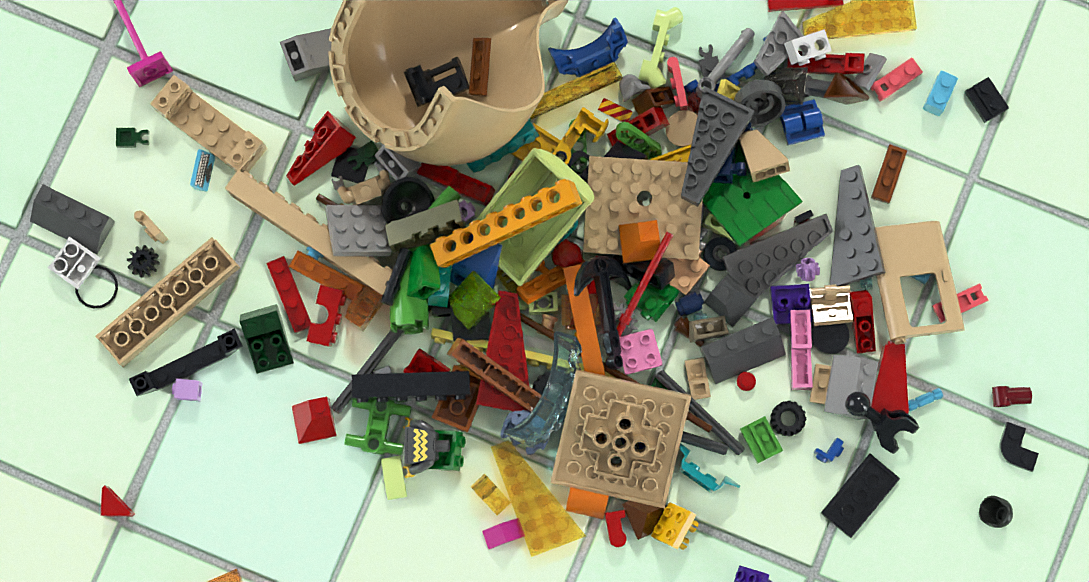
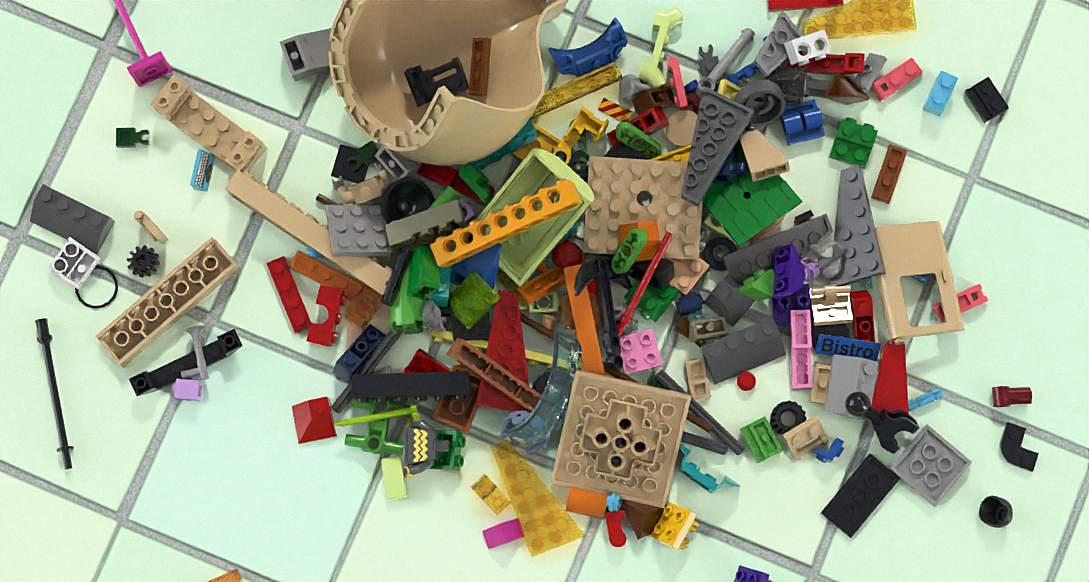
(45, 338): none -> black bar
(113, 505): red slope -> none
(201, 363): none -> light grey piece
(266, 338): dark green slope -> none
(327, 143): red wedge -> none
(358, 353): none -> dark blue slope
(383, 415): none -> lime piece
(432, 316): none -> light grey plate
(477, 182): none -> green plate
(613, 502): none -> medium azure plate
(622, 260): none -> bright green beam
(760, 286): none -> bright green slope
(788, 272): none -> dark purple slope
(804, 433): none -> tan plate
(828, 265): none -> light grey piece
(835, 345): none -> blue sticker
(853, 142): none -> green plate
(930, 465): none -> light grey plate

